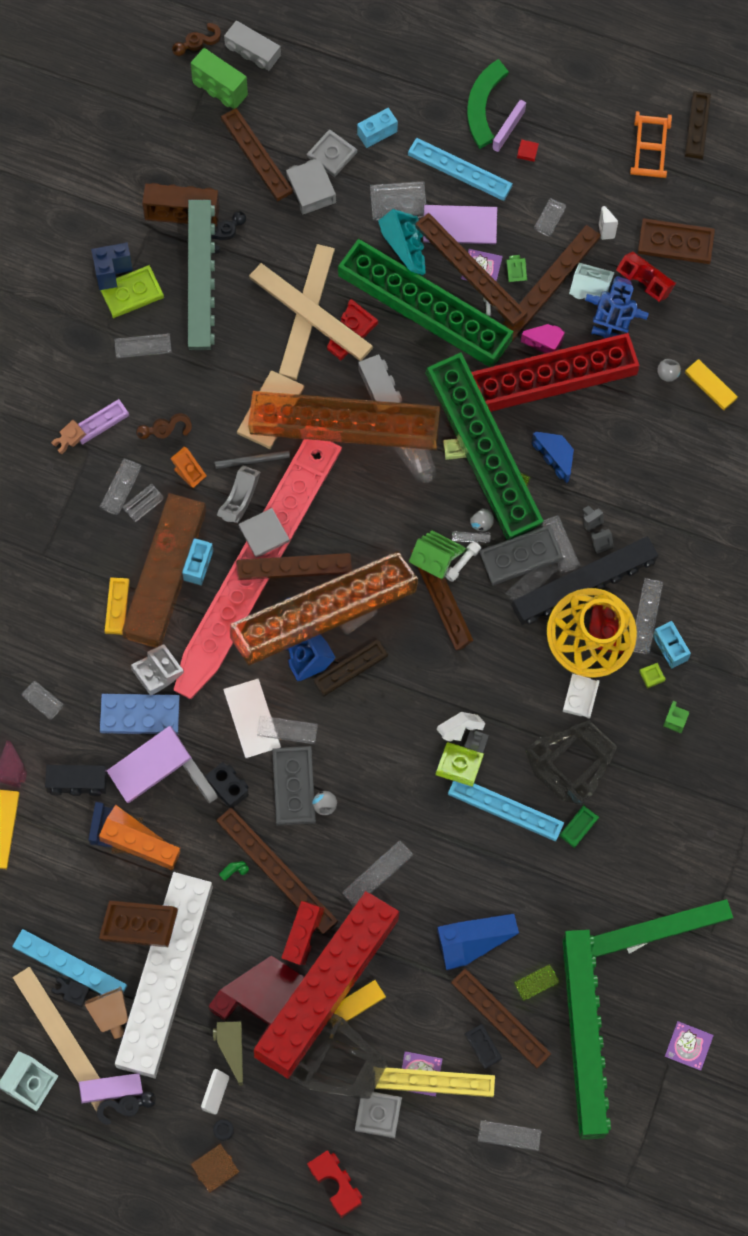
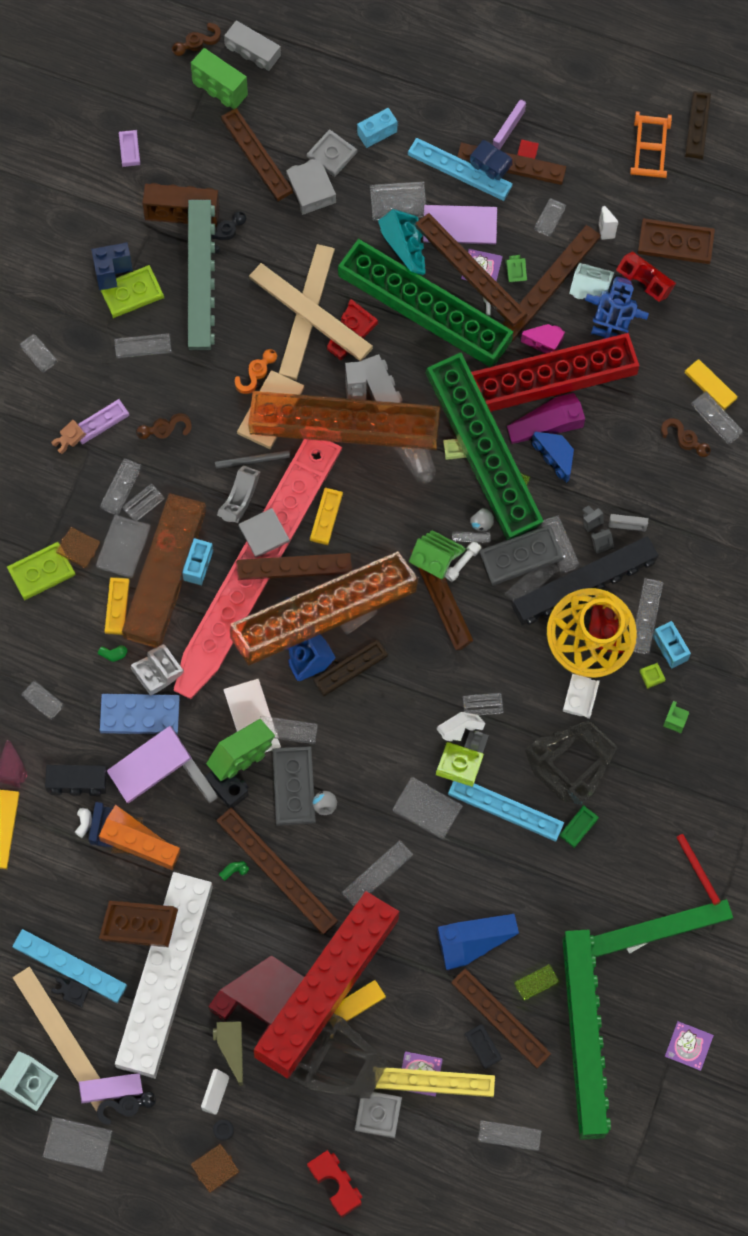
(38, 353): none -> clear tile
(40, 571): none -> lime tile
(77, 1144): none -> clear tile
(78, 547): none -> clear orange piece
(86, 820): none -> white arm
(109, 1011): medium nougat torso -> none
(114, 654): none -> green arm
(123, 546): none -> clear tile
(129, 148): none -> lavender tile
(188, 467): orange slope -> none
(241, 750): none -> bright green brick
(257, 370): none -> orange piece
(298, 943): red arch -> none
(326, 516): none -> yellow tile
(355, 380): none -> light grey brick
(427, 808): none -> clear tile
(477, 102): green tile -> none
(483, 704): none -> clear tile
(491, 160): none -> dark blue brick
(524, 166): none -> reddish brown plate
(554, 417): none -> magenta wedge
(628, 522): none -> light grey tile
(668, 370): light grey piece -> none
(686, 439): none -> reddish brown piece
(698, 869): none -> red bar
(717, 418): none -> clear tile

